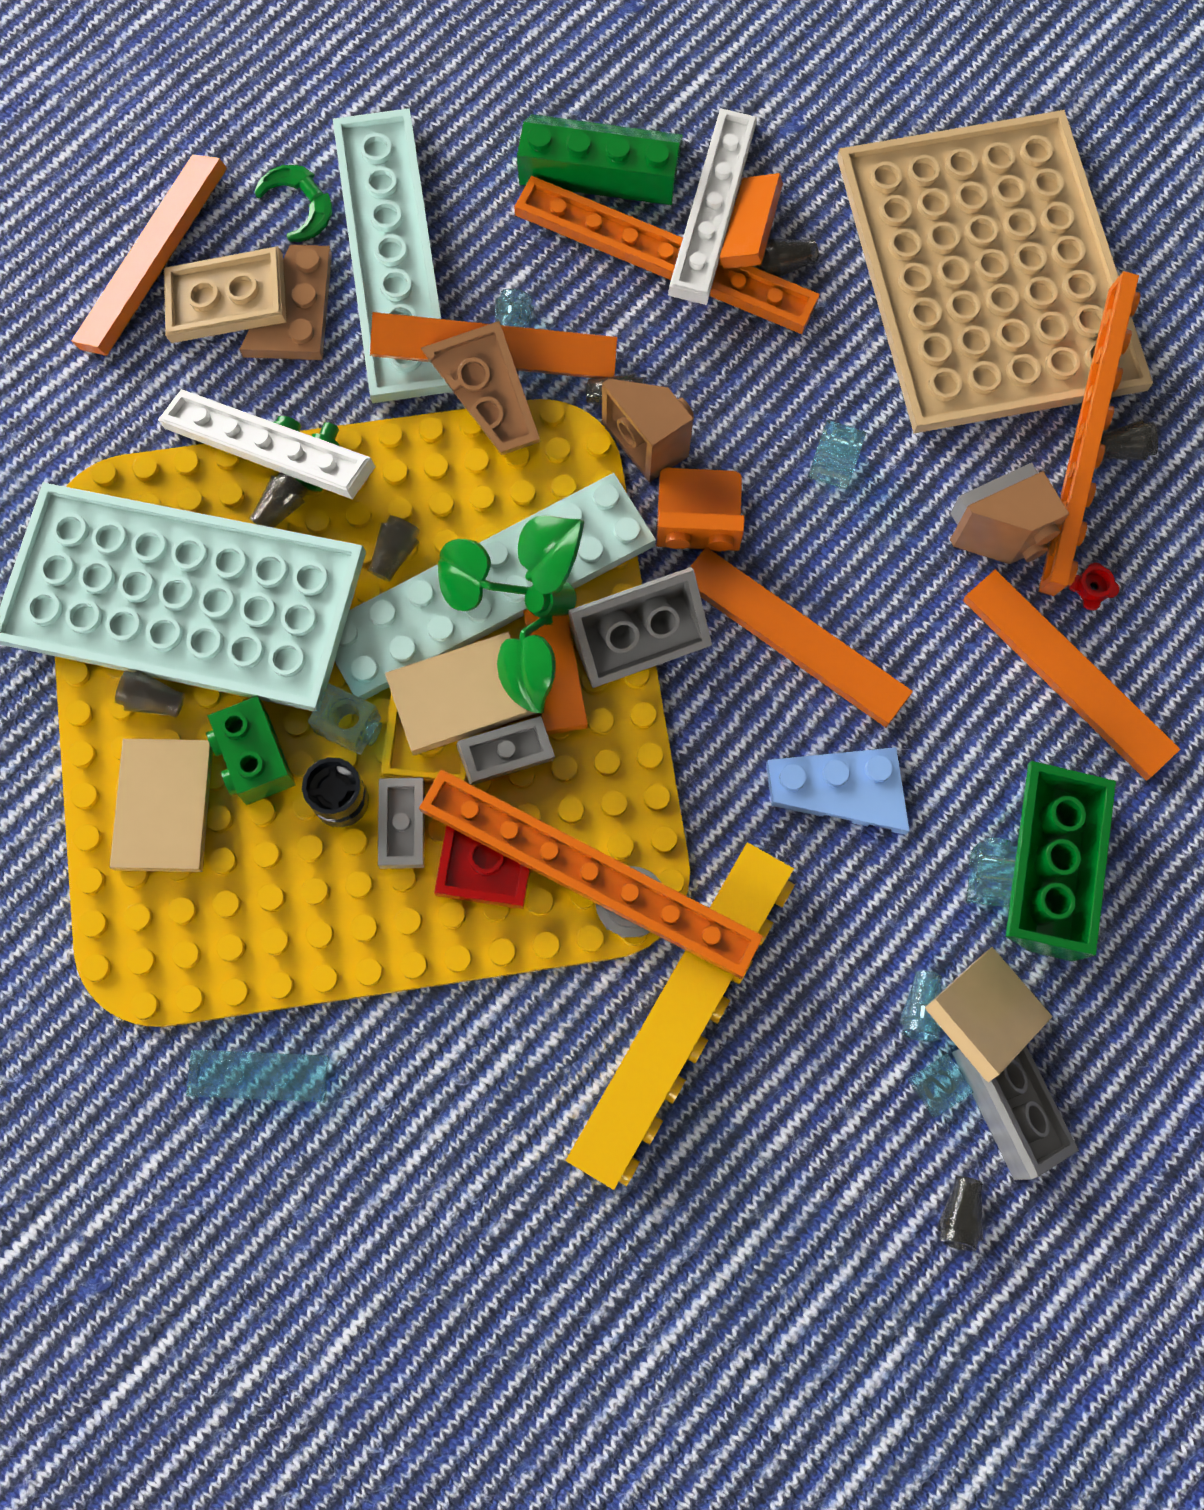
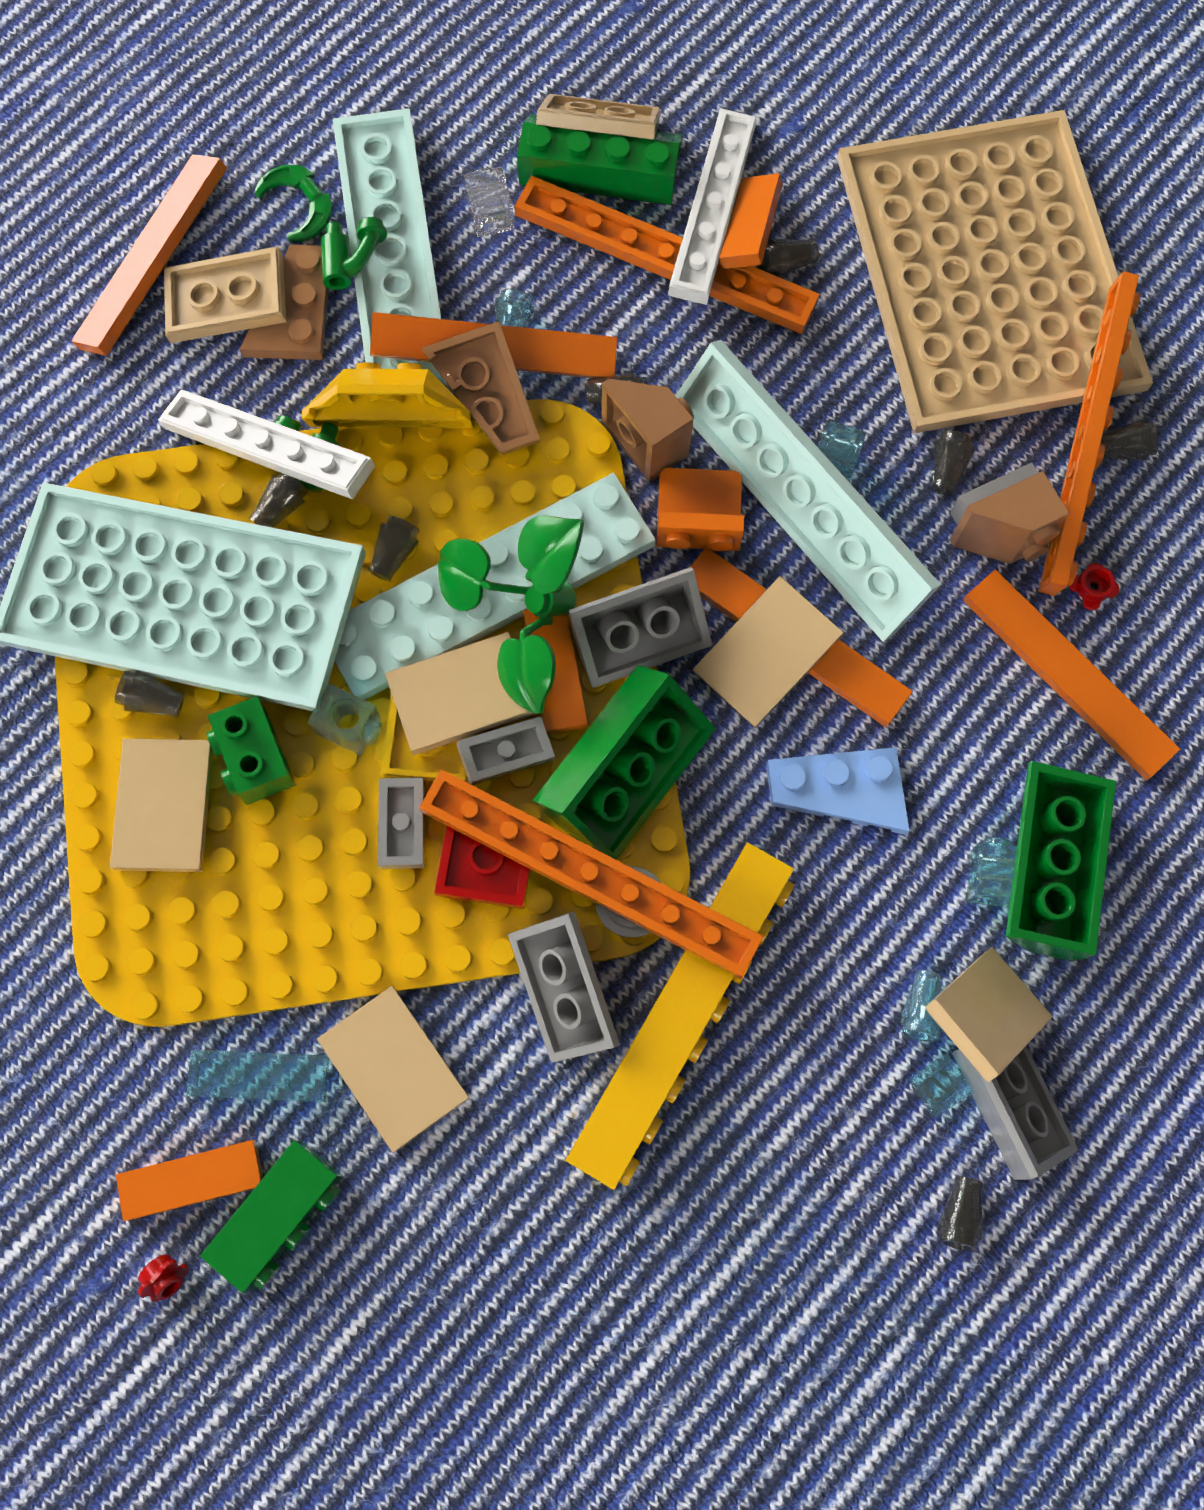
(161, 1278): none -> red plate
(189, 1180): none -> orange tile
(273, 1218): none -> green brick
(335, 792): black wheel -> none
(336, 260): none -> green plant
(387, 400): none -> yellow wedge
(393, 1069): none -> tan tile
(489, 201): none -> clear brick
(563, 988): none -> light grey slope
(599, 116): none -> tan tile
(625, 762): none -> green slope
(768, 652): none -> tan tile
(805, 493): none -> light aqua plate
(951, 459): none -> clear smoke cone

